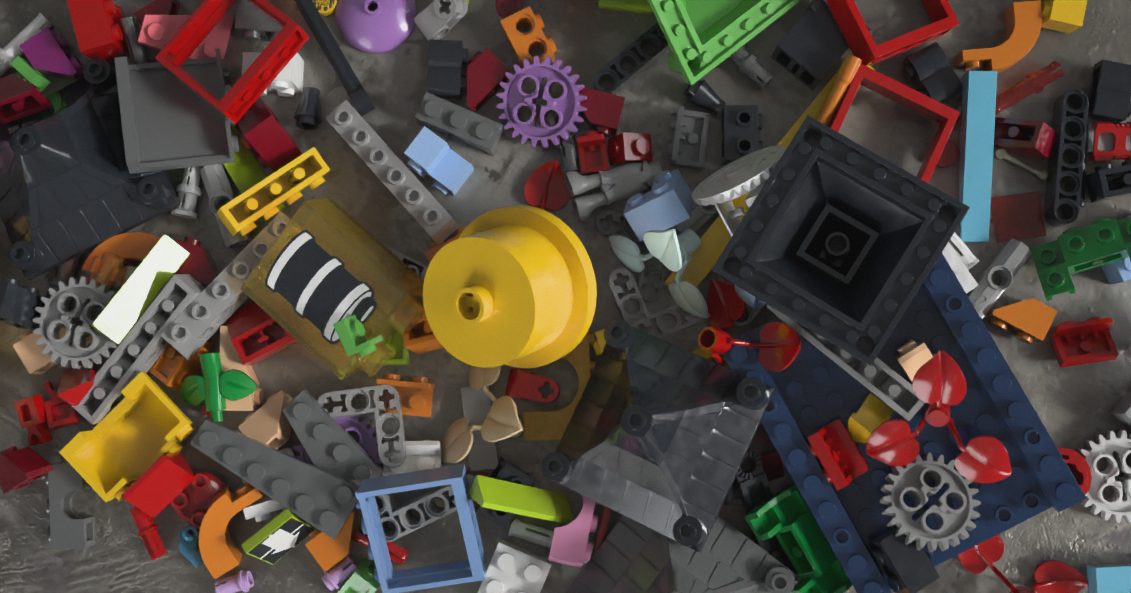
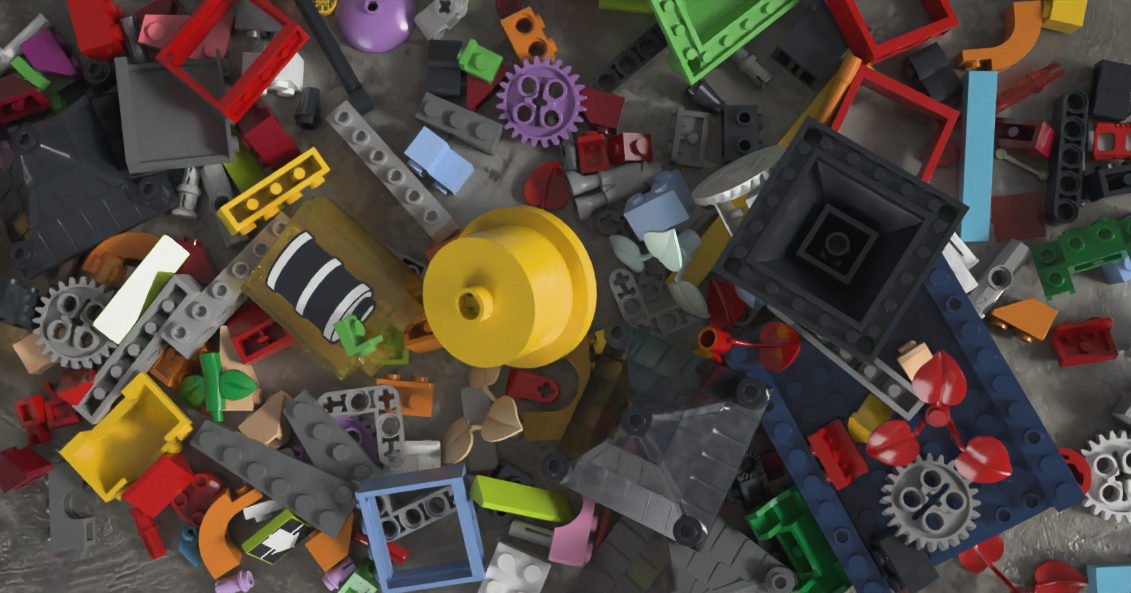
(479, 61): none -> bright green bracket

